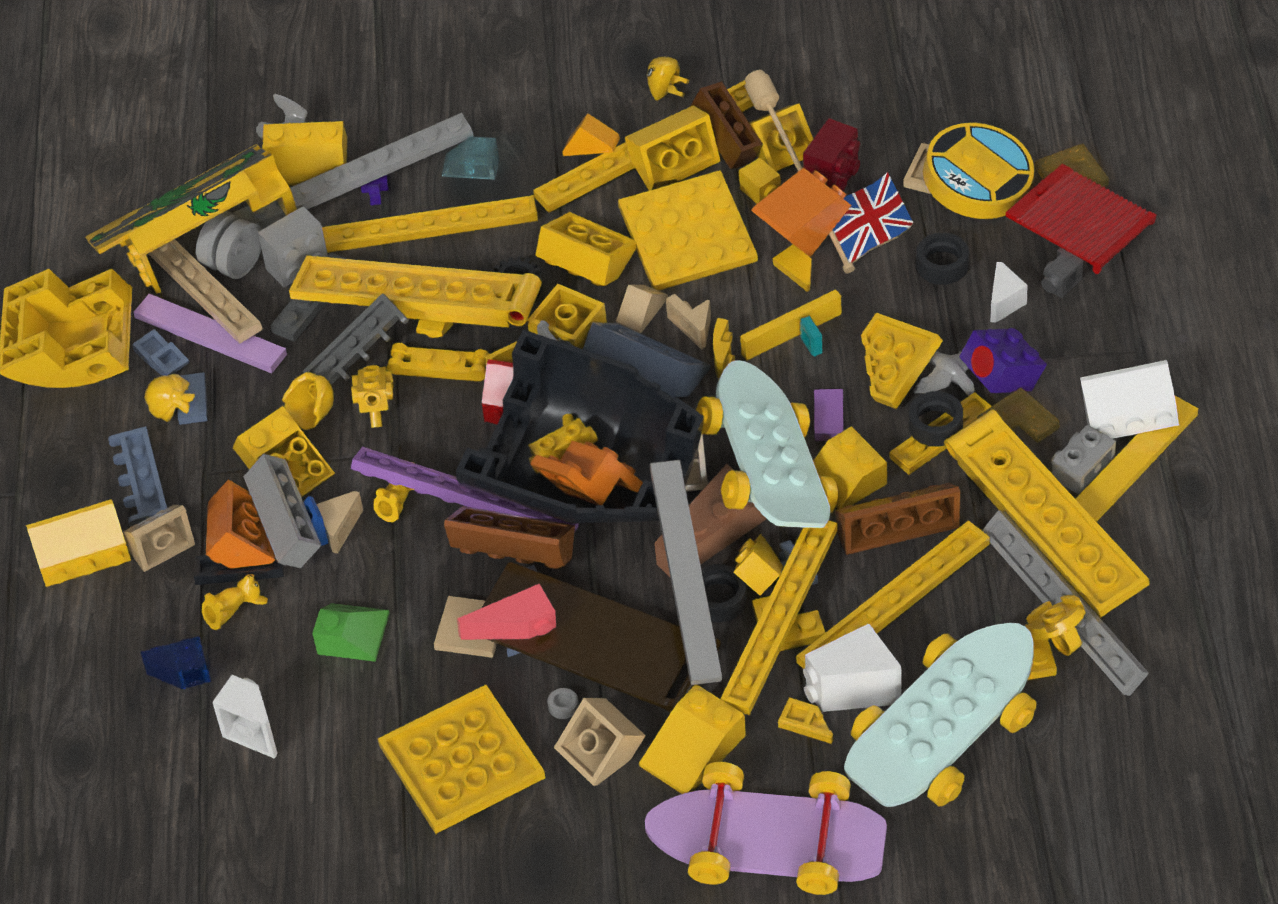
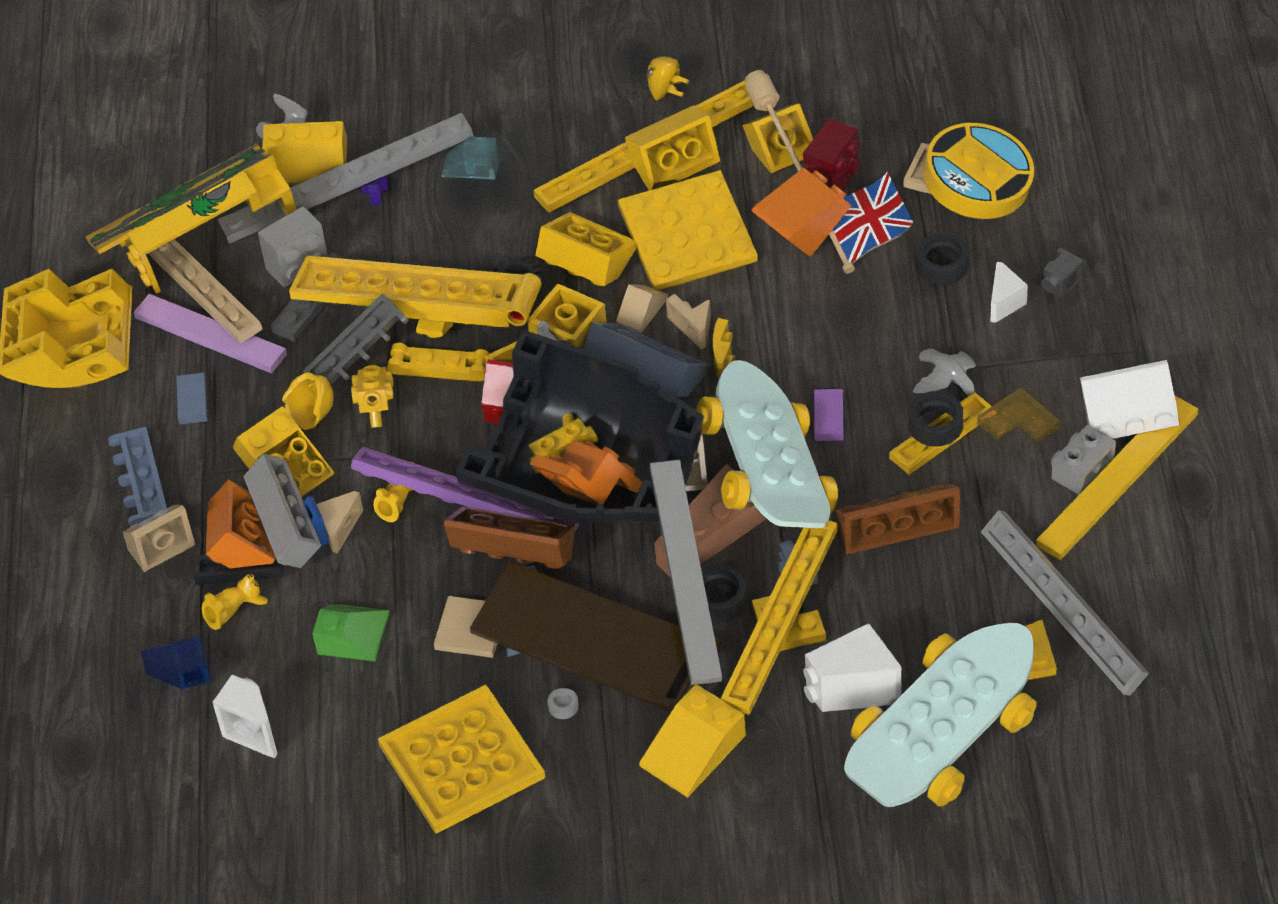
(78, 543): yellow slope -> none
(159, 354): sand blue slope -> none
(167, 394): yellow hat -> none
(229, 245): light grey wheel -> none
(430, 224): yellow tile -> none
(513, 617): coral slope -> none
(591, 138): light orange slope -> none
(598, 740): tan slope -> none
(731, 130): reddish brown brick -> none
(757, 564): yellow slope -> none
(758, 180): yellow brick -> none
(770, 834): lavender piece -> none
(788, 325): yellow tile -> none
(795, 265): yellow tile -> none
(805, 720): yellow tile -> none
(811, 336): teal tile -> none
(852, 465): yellow slope -> none
(895, 357): yellow plate -> none
(909, 585): yellow plate -> none
(1002, 360): dark purple brick -> none
(1046, 512): yellow hinge -> none
(1058, 623): yellow tile -> none
(1076, 158): clear yellow plate -> none
(1080, 216): red door -> none

